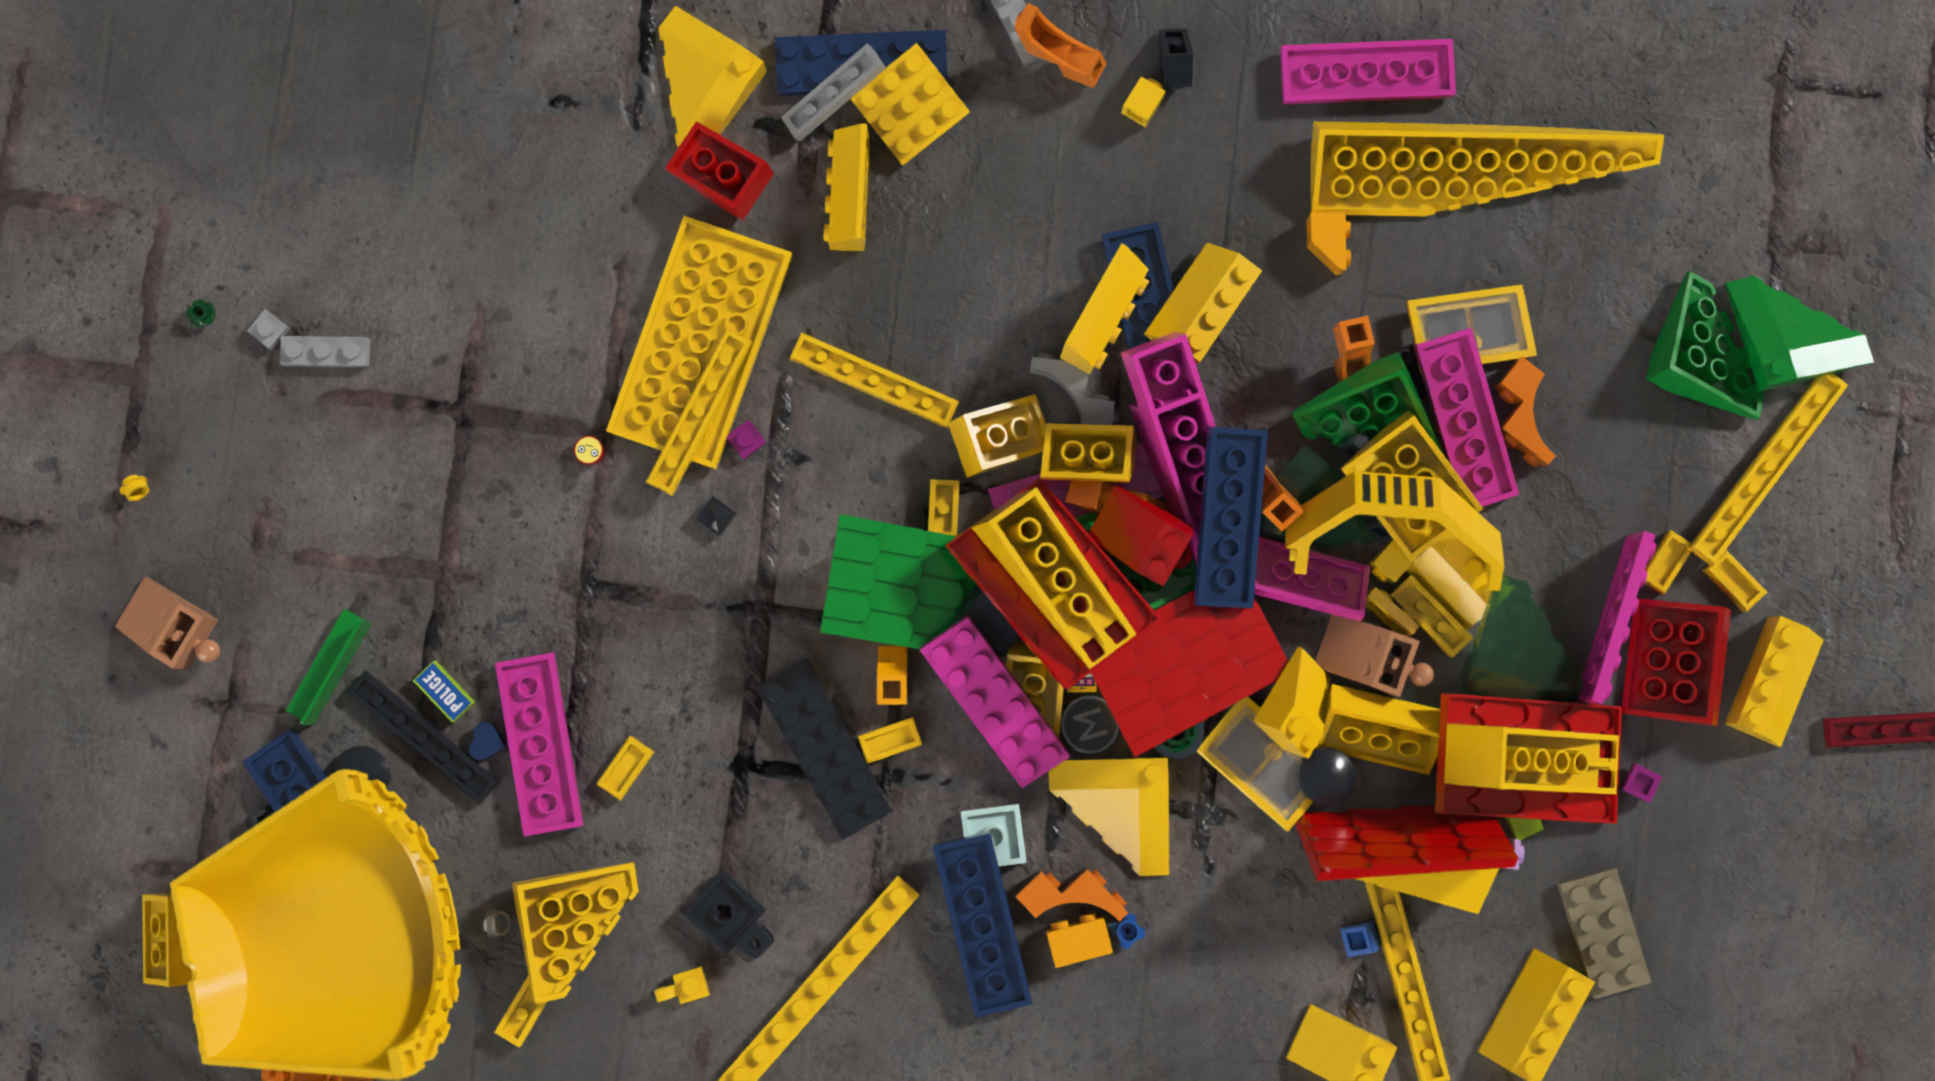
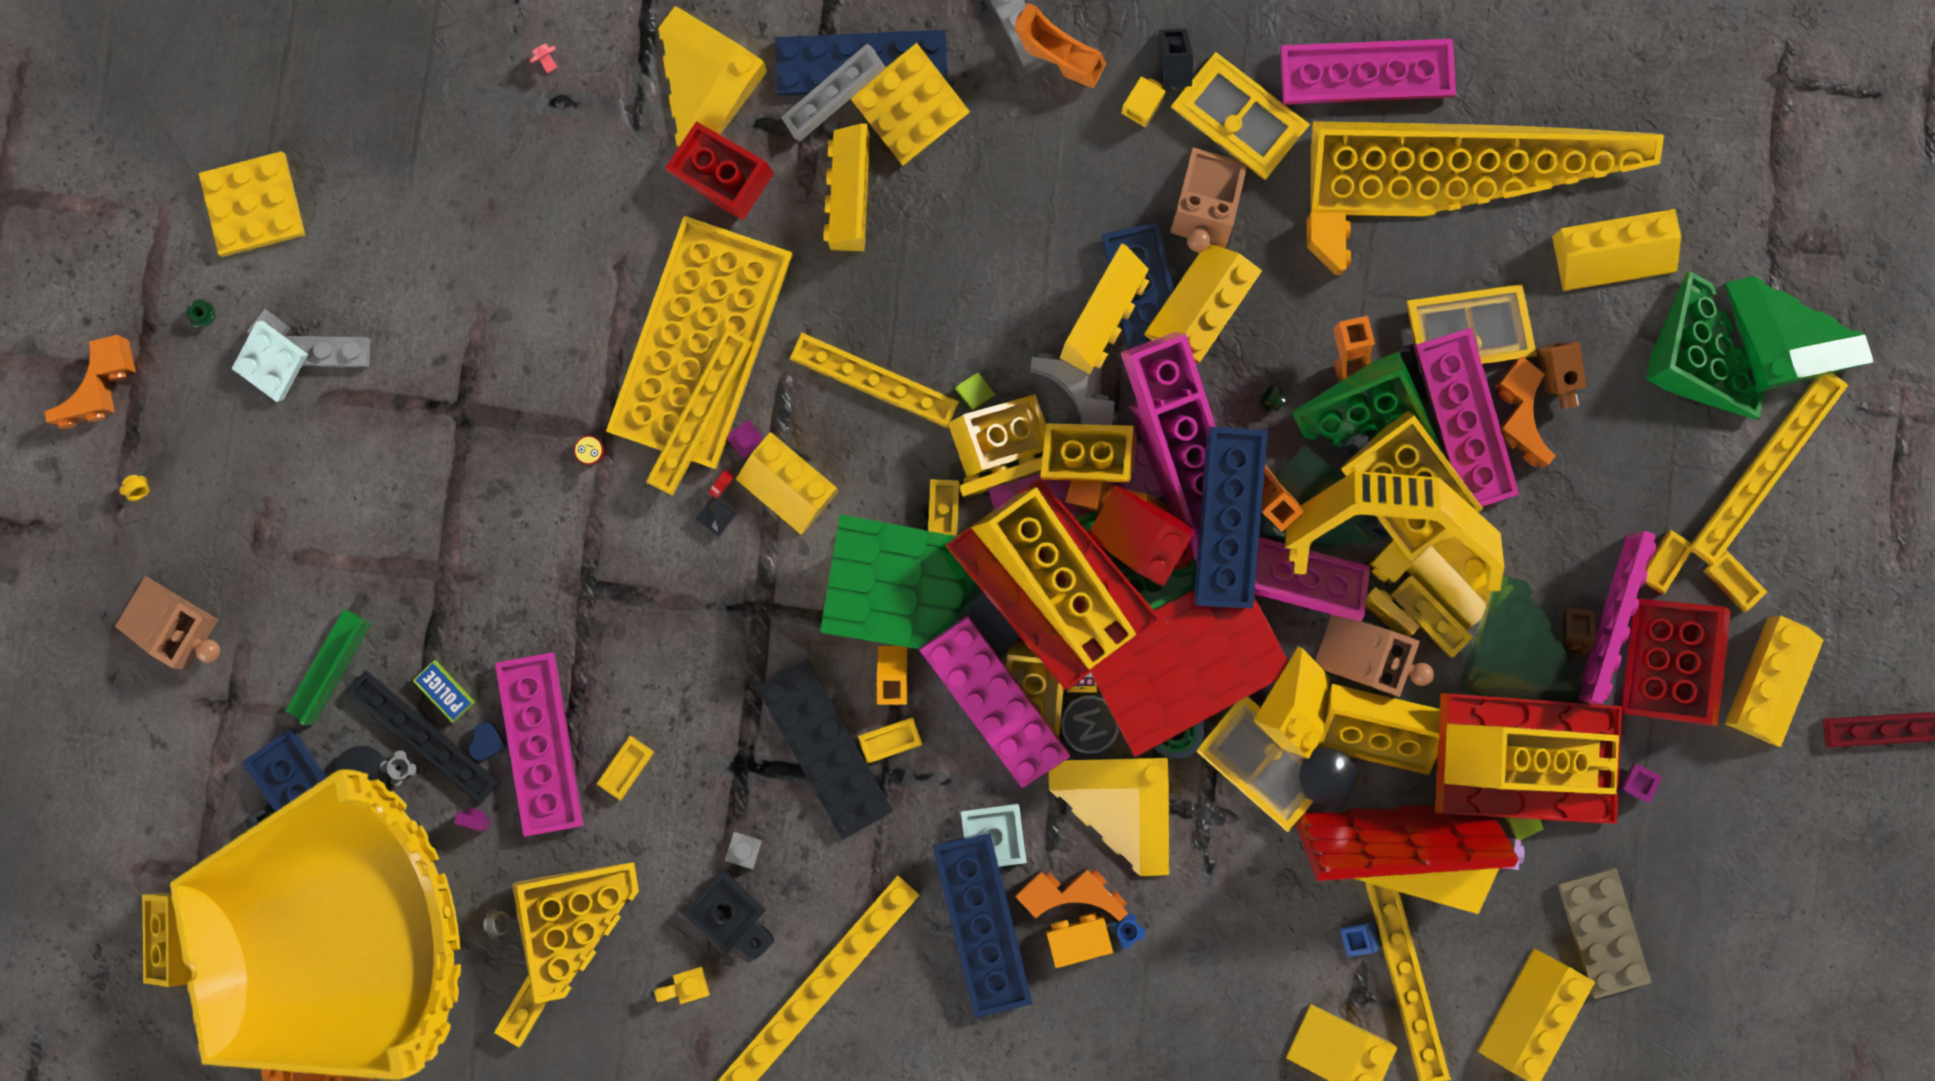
(109, 361): none -> orange arch
(251, 204): none -> yellow plate
(269, 361): none -> light aqua plate
(398, 776): none -> light grey plate
(473, 819): none -> magenta plate
(543, 54): none -> coral plate
(721, 484): none -> red tile
(743, 850): none -> light grey plate
(786, 483): none -> yellow slope
(975, 392): none -> lime slope
(1000, 475): none -> yellow plate
(1208, 200): none -> nougat slope
(1240, 116): none -> yellow door
(1272, 398): none -> dark green plate
(1562, 370): none -> dark orange torso
(1579, 631): none -> reddish brown bracket
(1618, 250): none -> yellow slope

